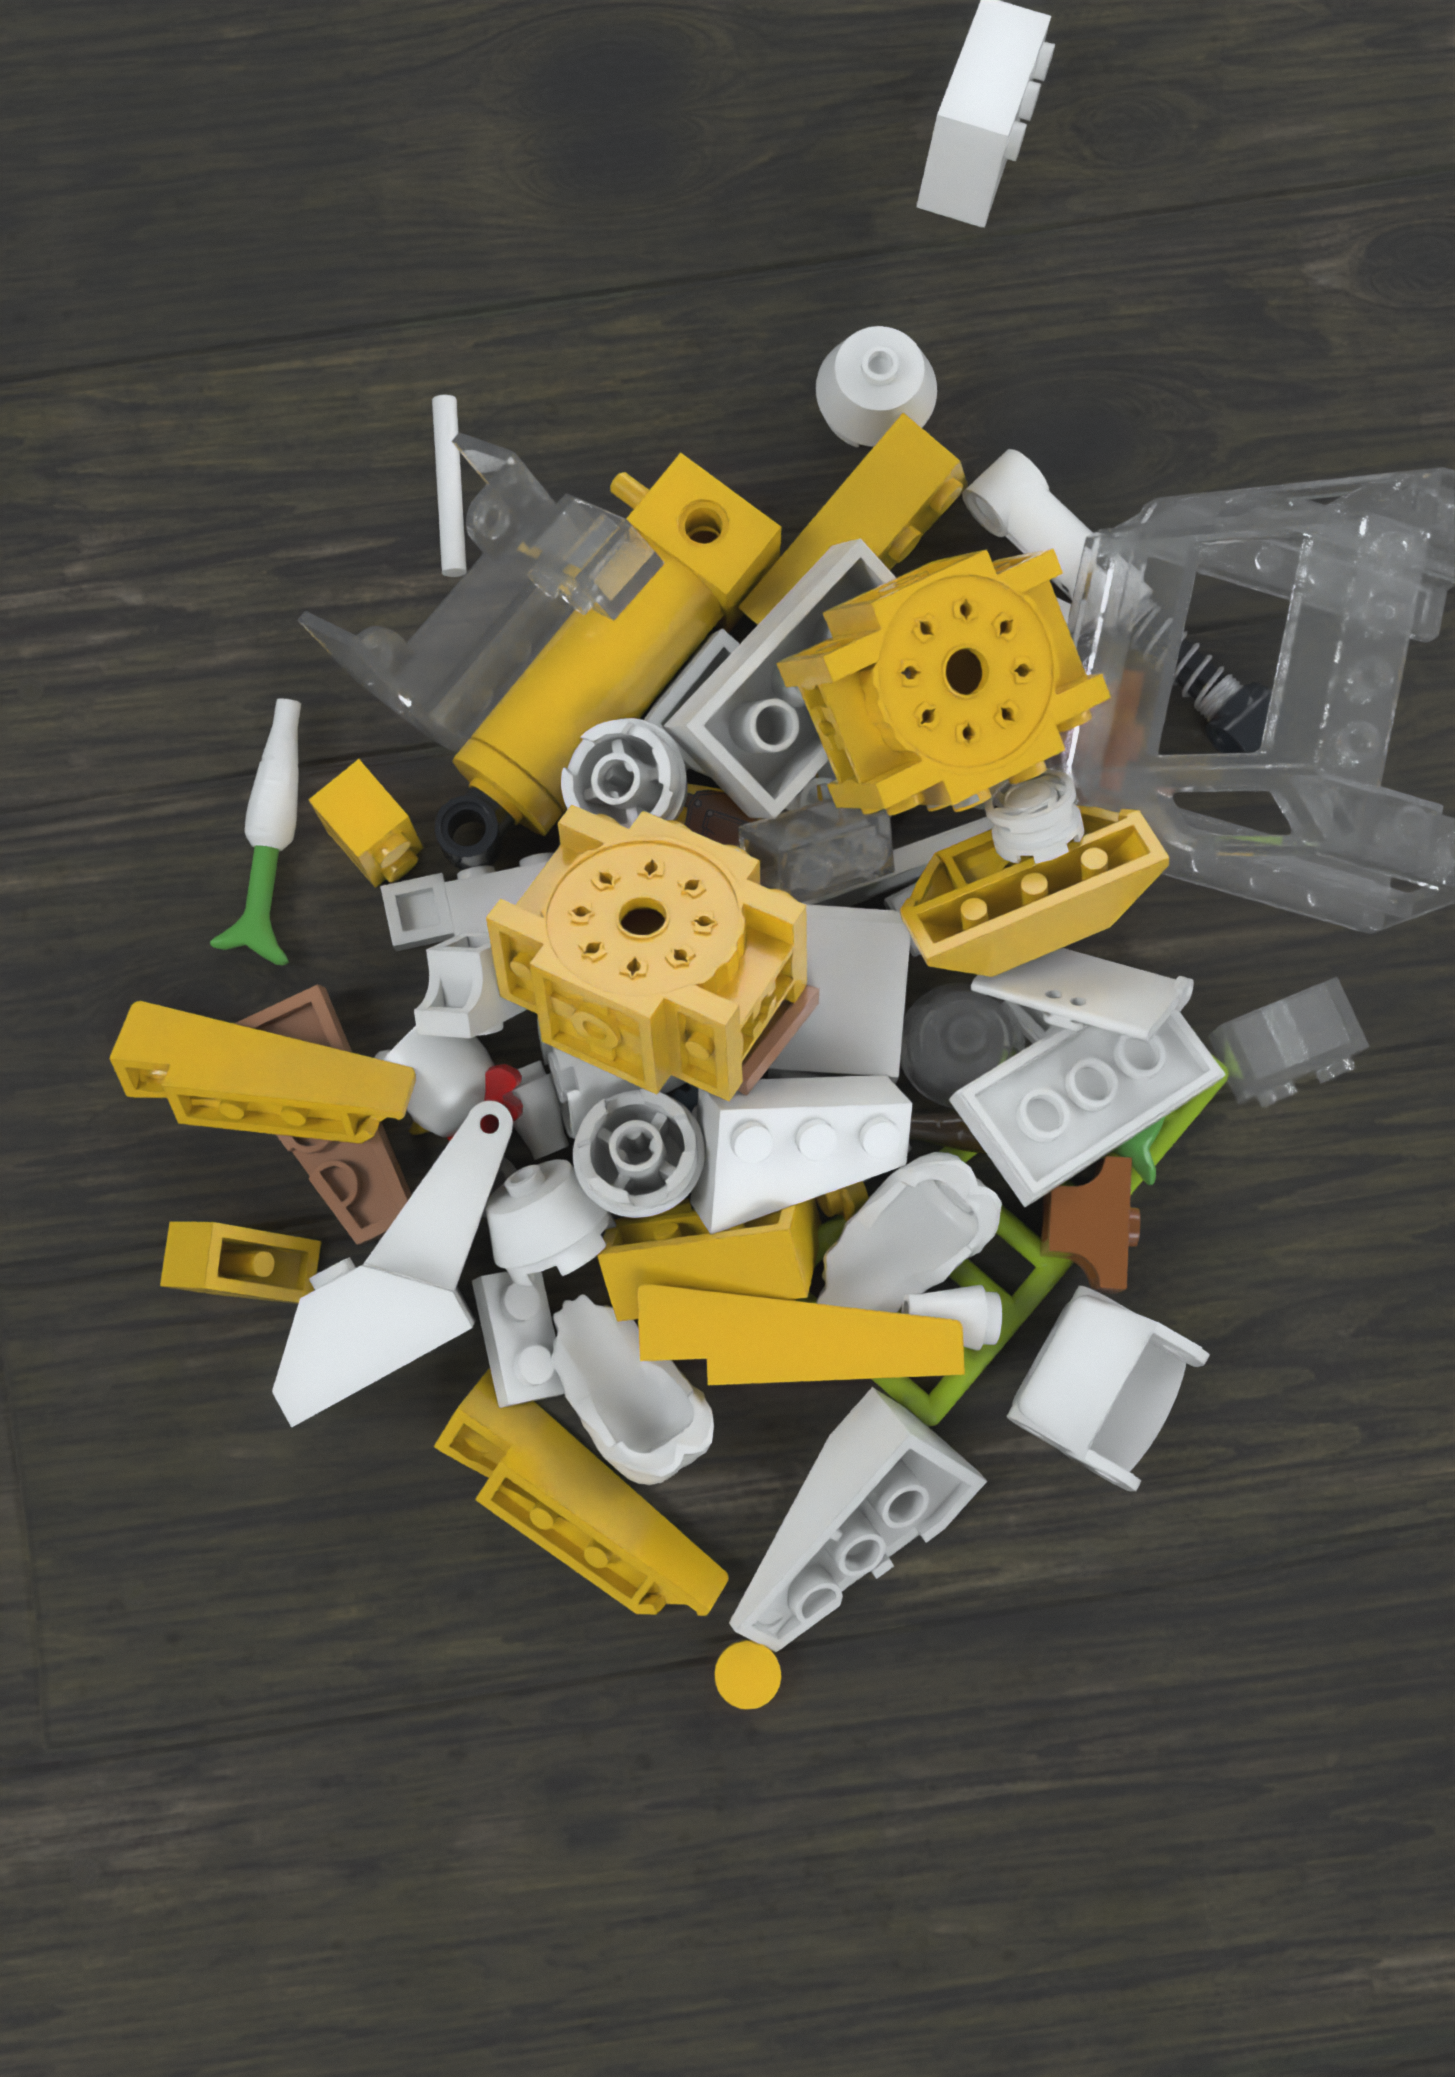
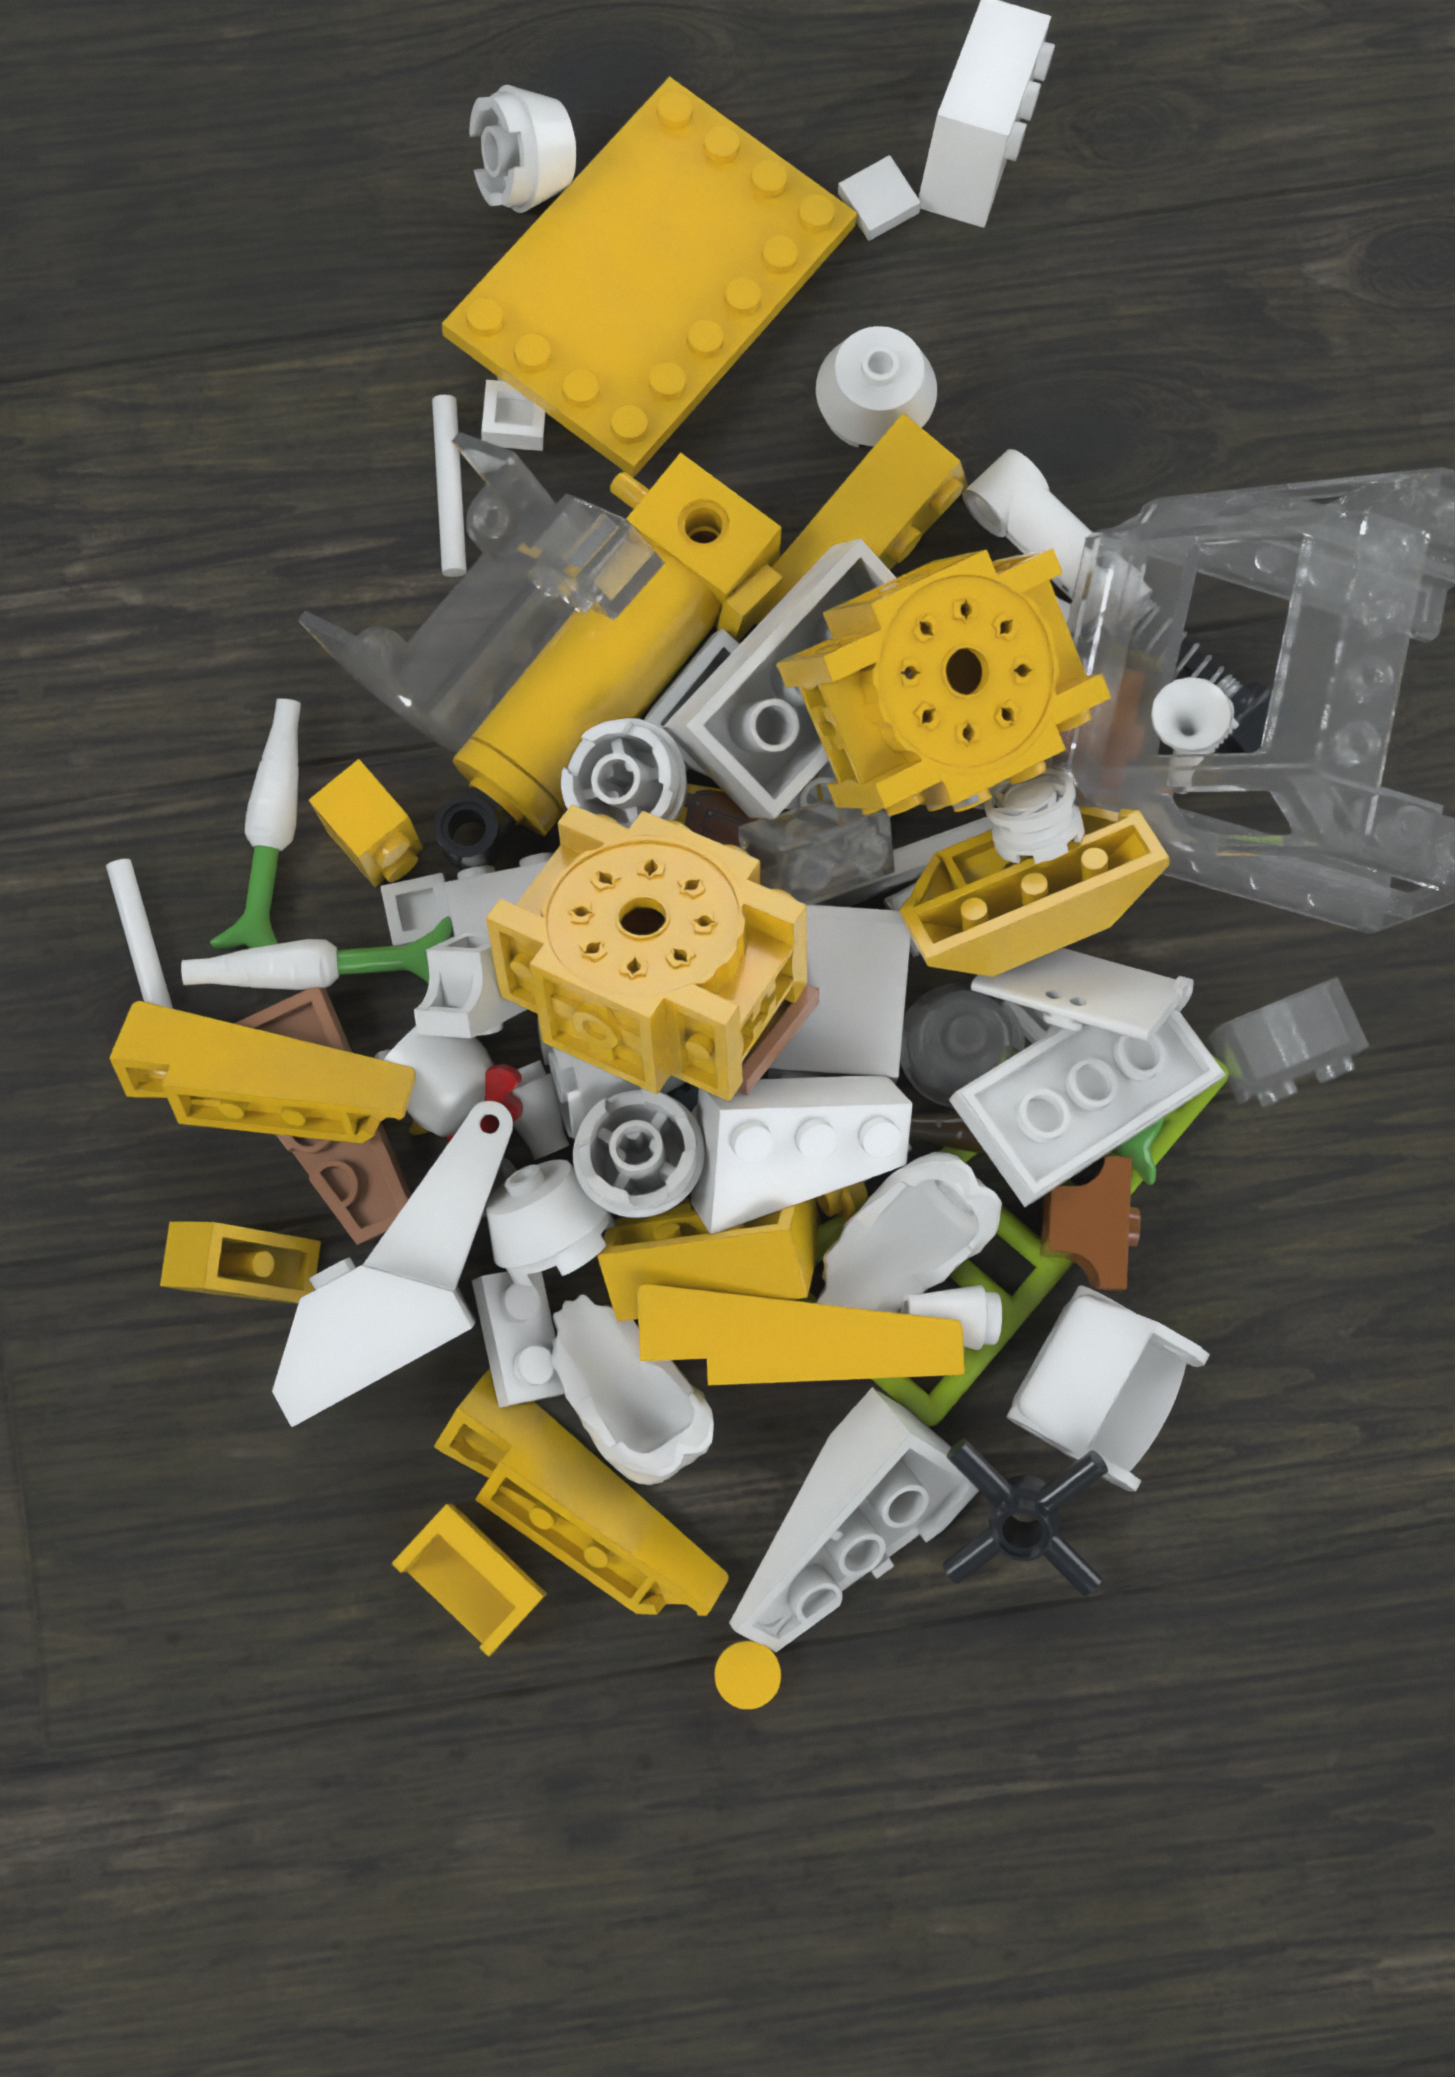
(138, 933): none -> white bar
(311, 963): none -> white piece
(470, 1577): none -> yellow panel
(511, 418): none -> white plate
(524, 147): none -> white cone
(649, 276): none -> yellow plate
(749, 601): none -> yellow tile
(879, 197): none -> white tile
(1029, 1496): none -> black bar
(1192, 716): none -> white piece

